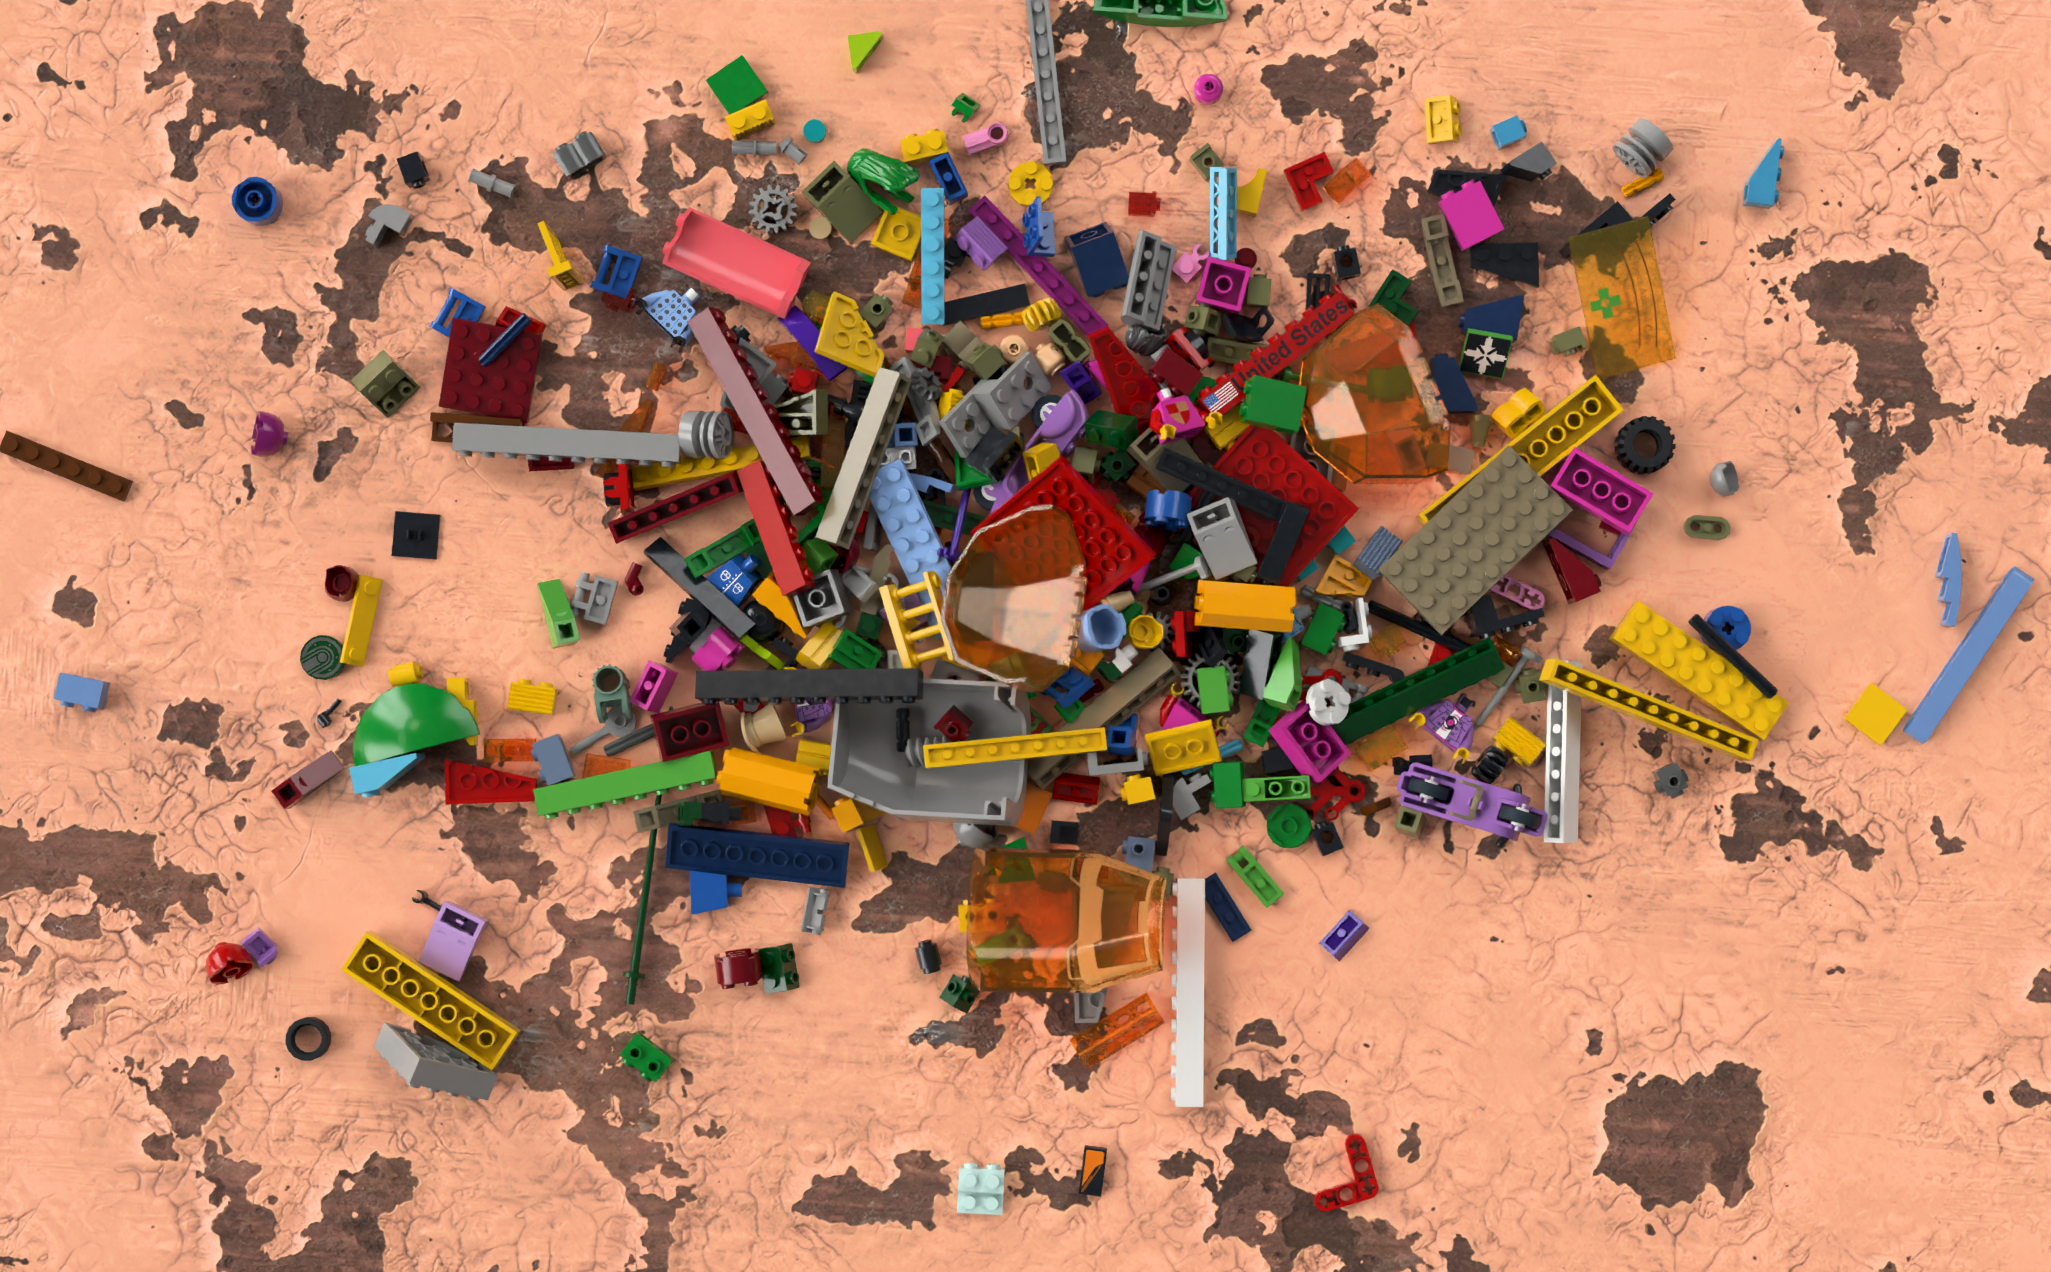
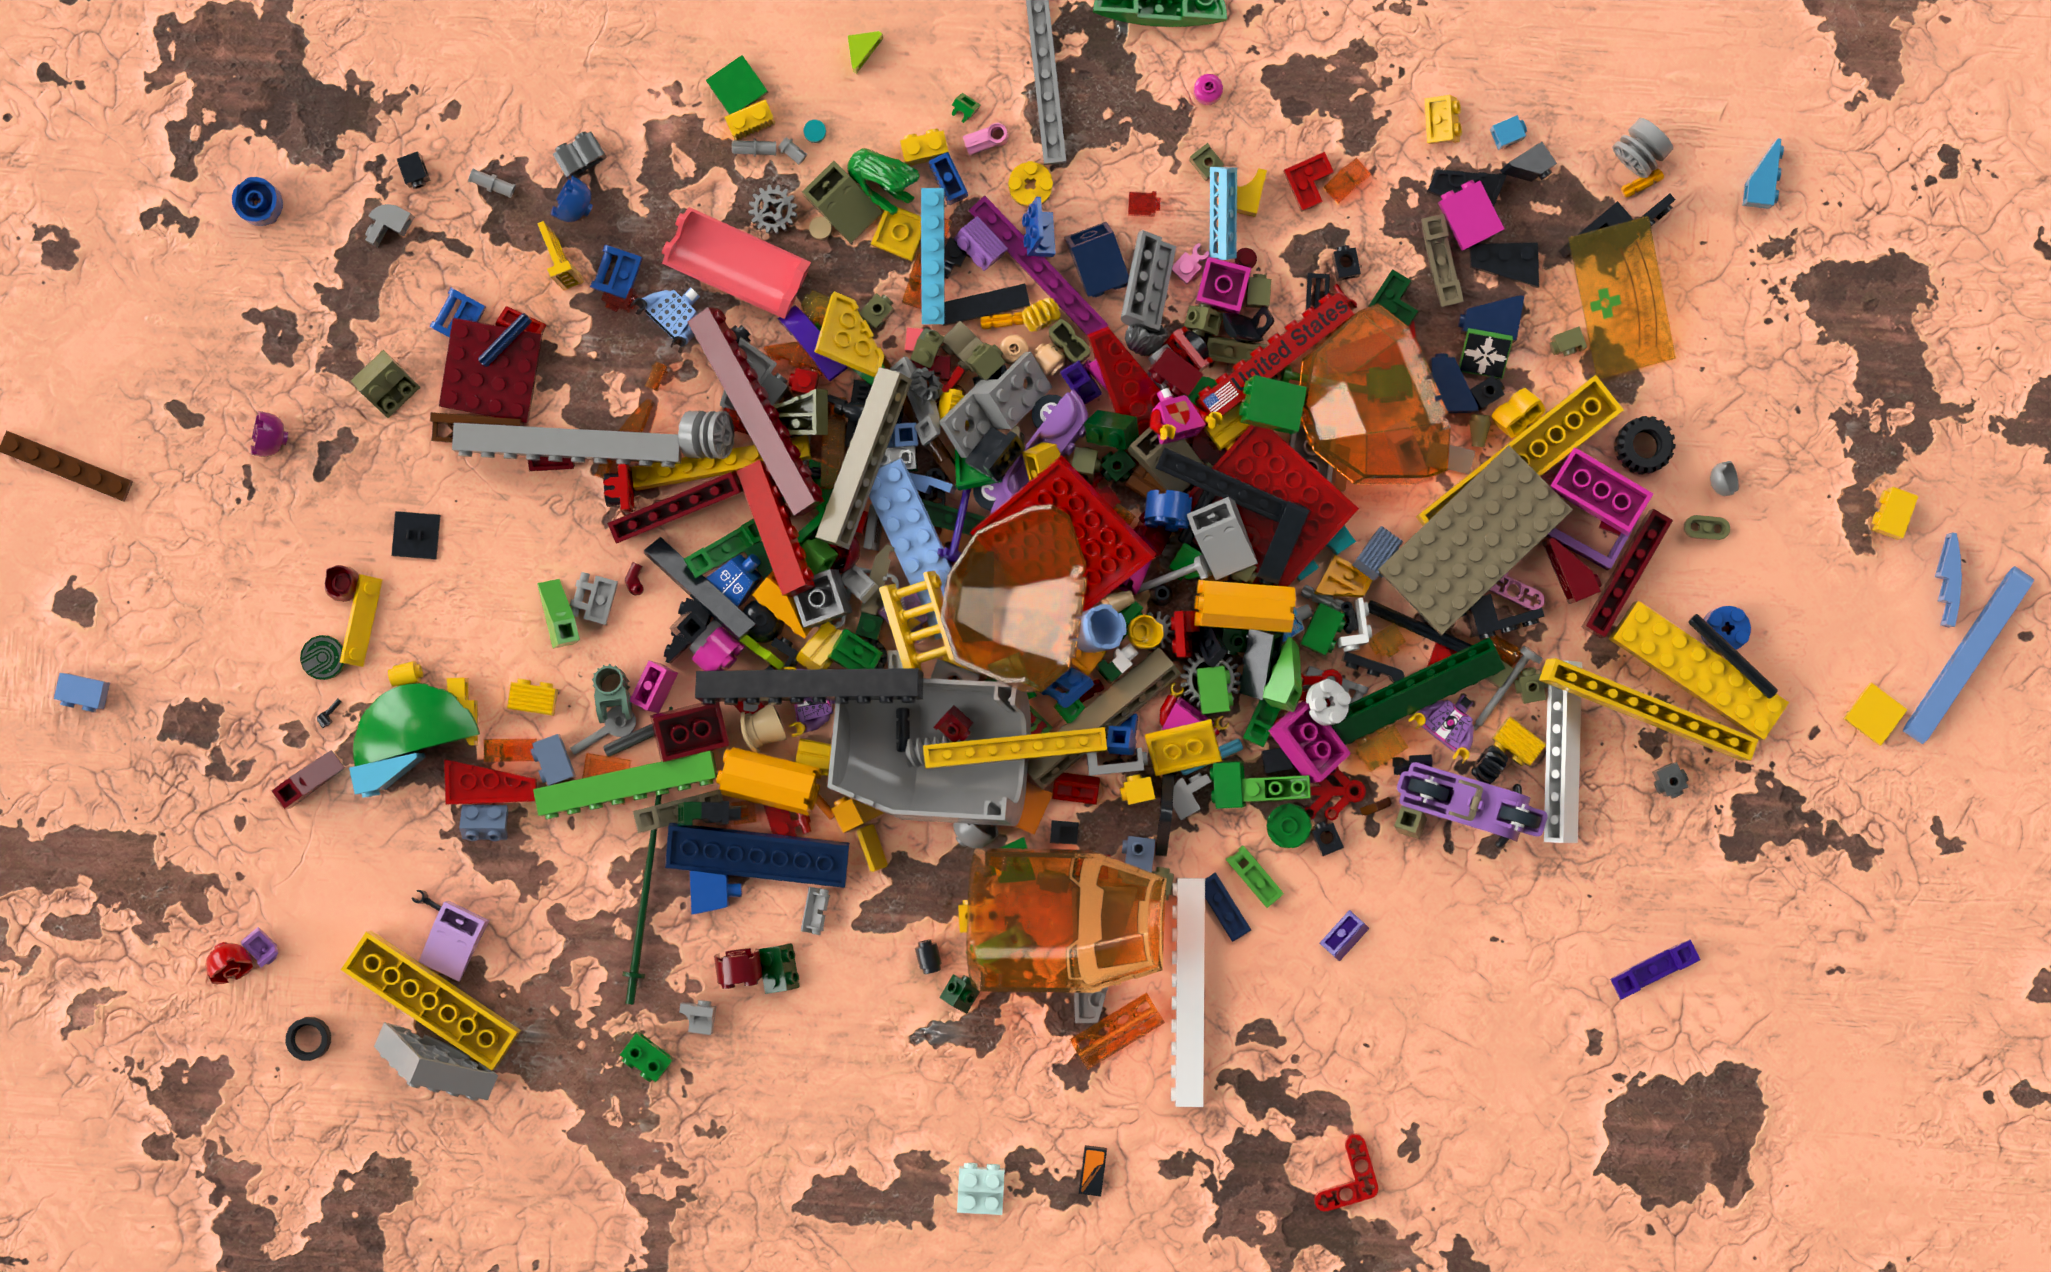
(484, 822): none -> sand blue bracket
(573, 201): none -> blue cylinder
(700, 1016): none -> light grey brick
(1487, 392): none -> black brick
(1627, 573): none -> dark red brick
(1654, 968): none -> dark purple slope
(1894, 512): none -> yellow brick

